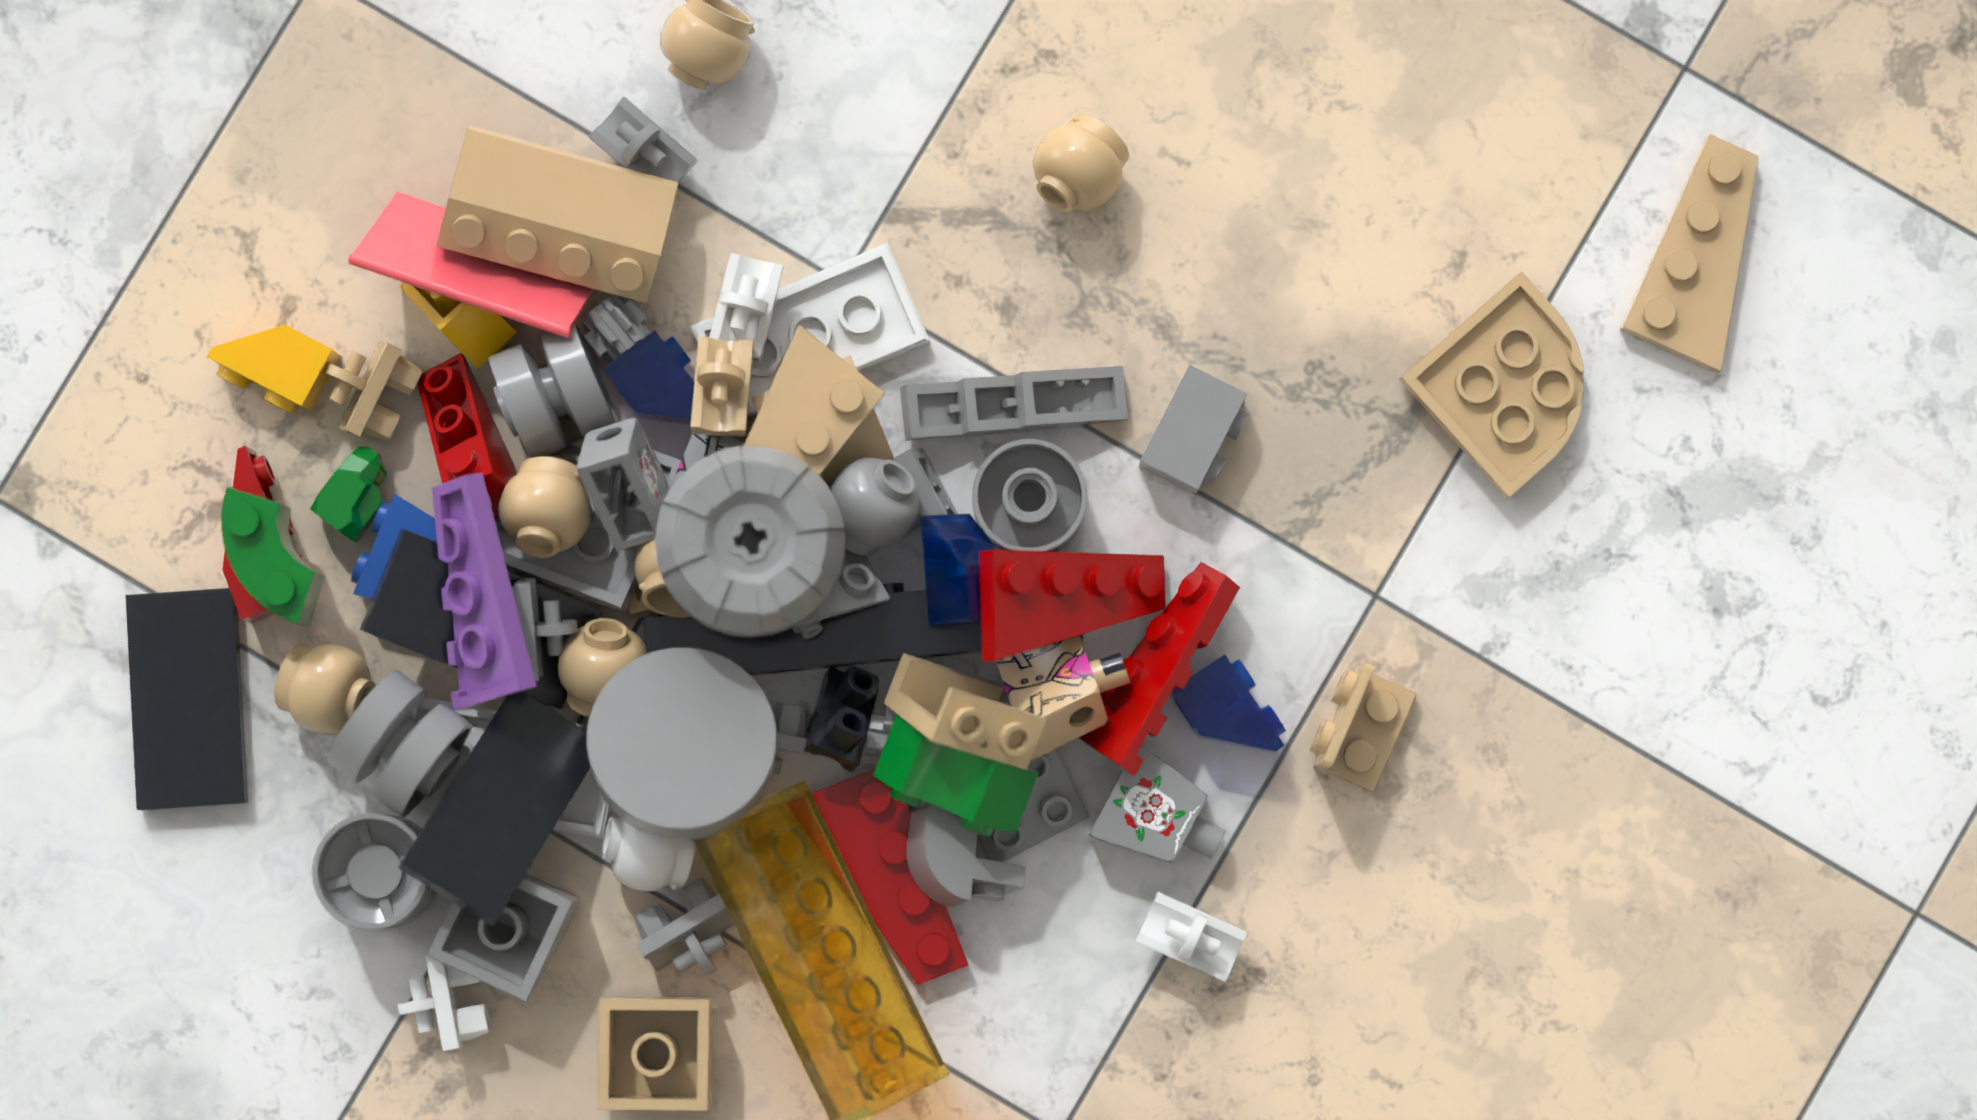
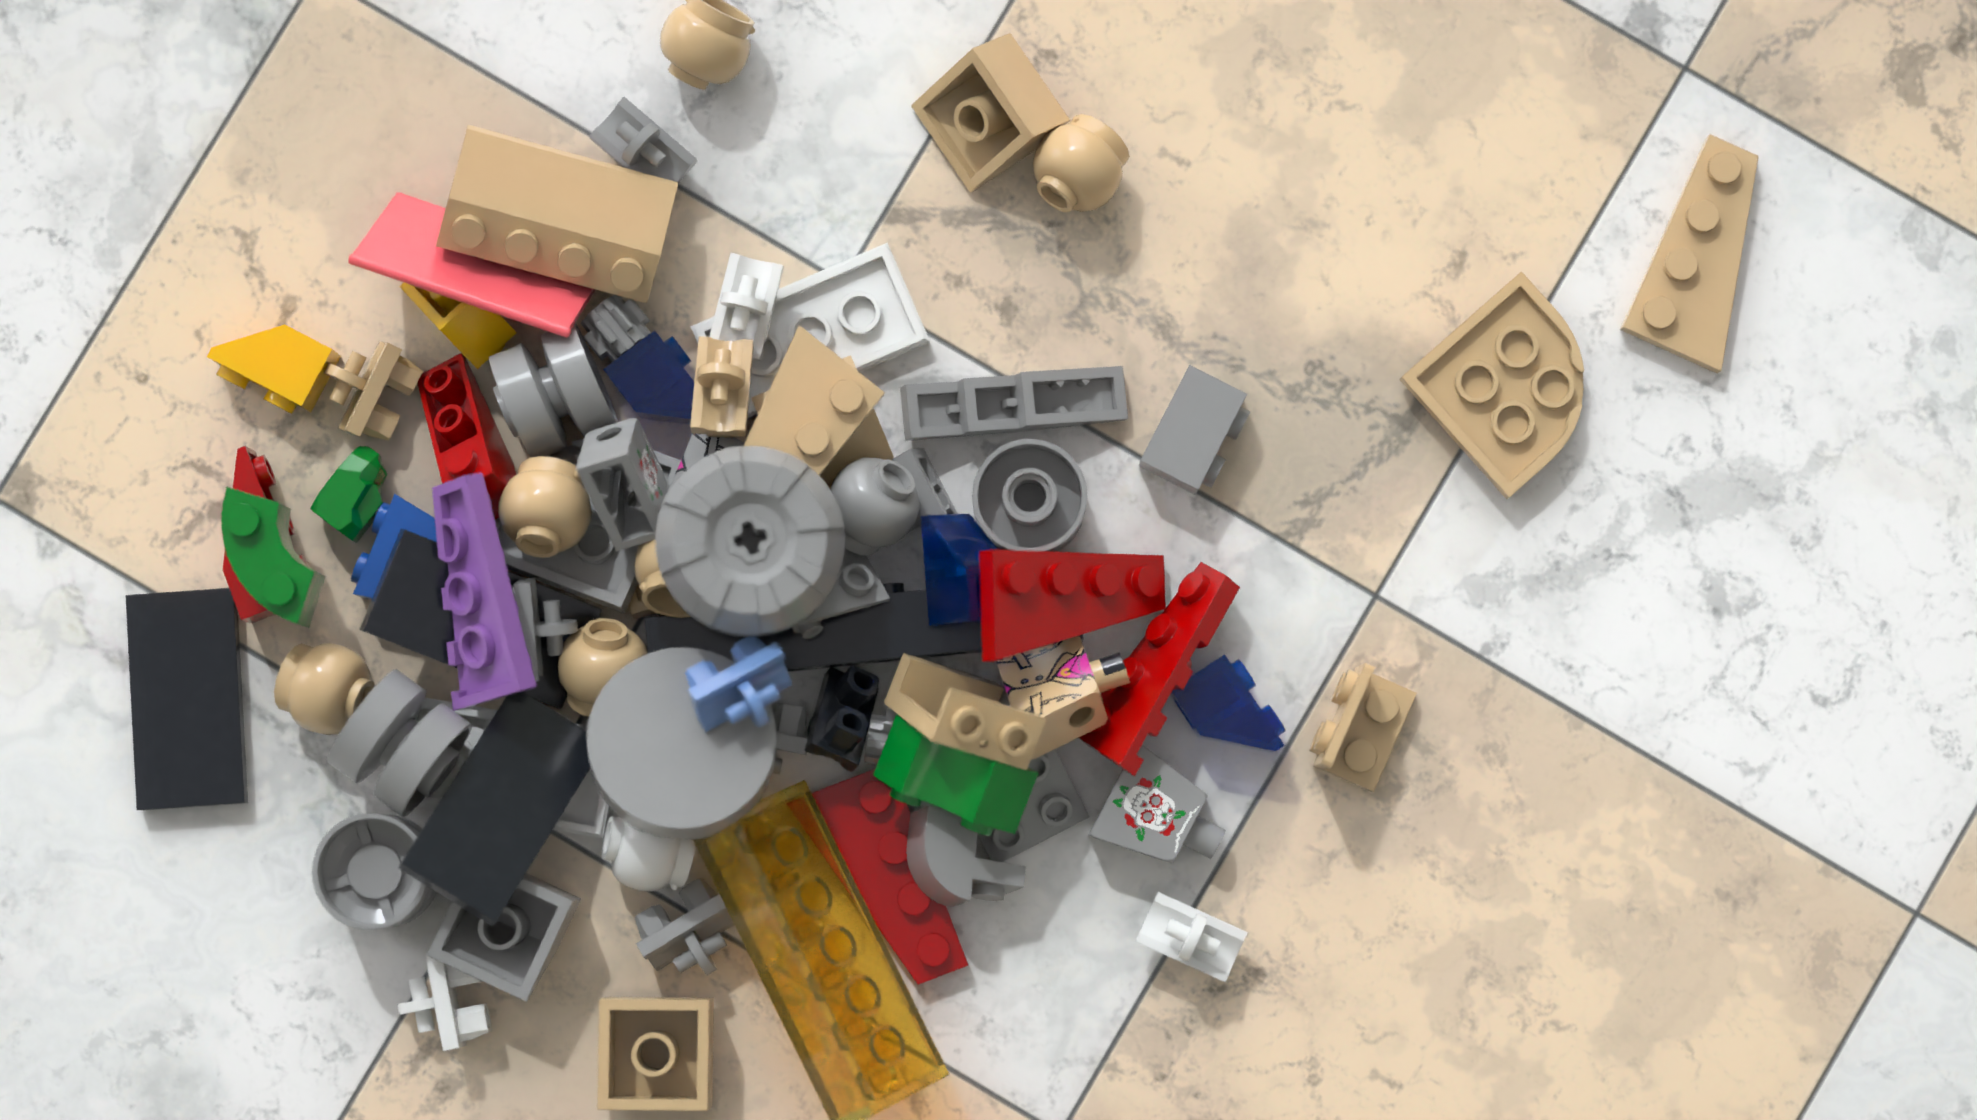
(741, 688): none -> medium blue hips
(989, 111): none -> tan slope

